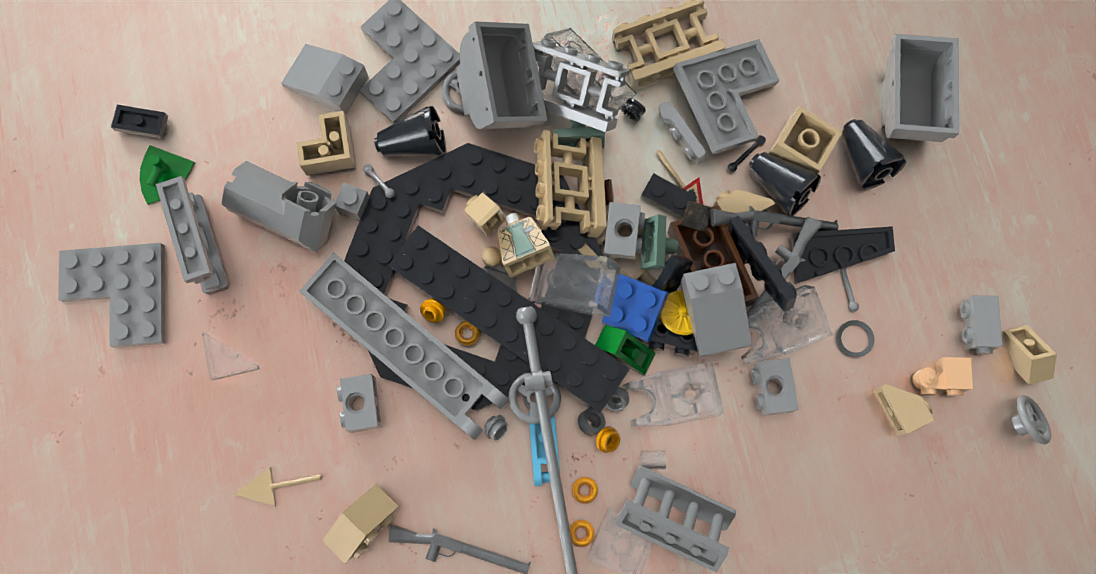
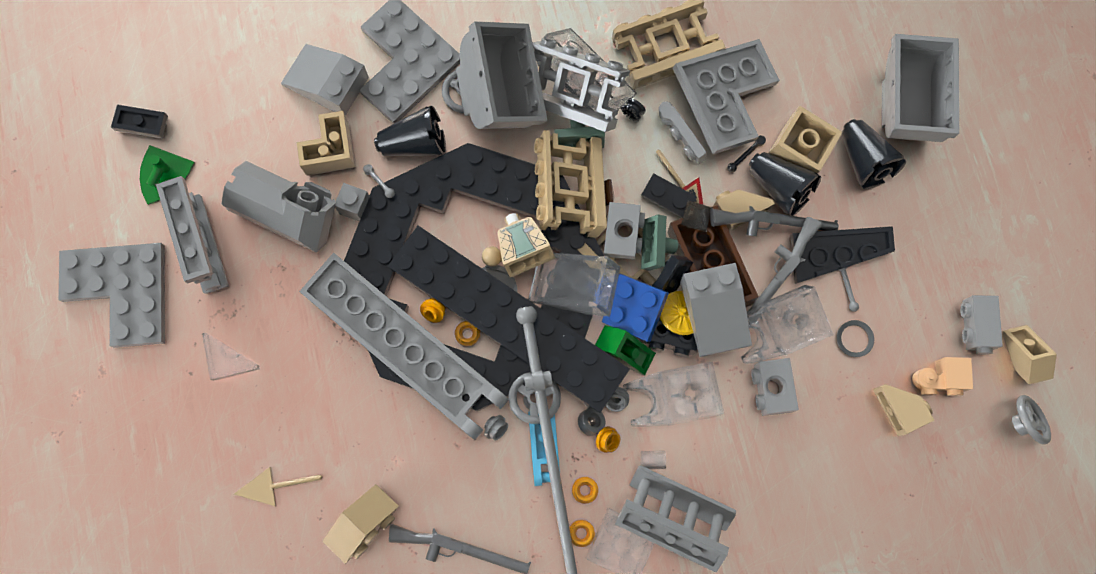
(369, 416): light grey brick -> none
(484, 213): tan slope -> none
(761, 265): black wing -> none

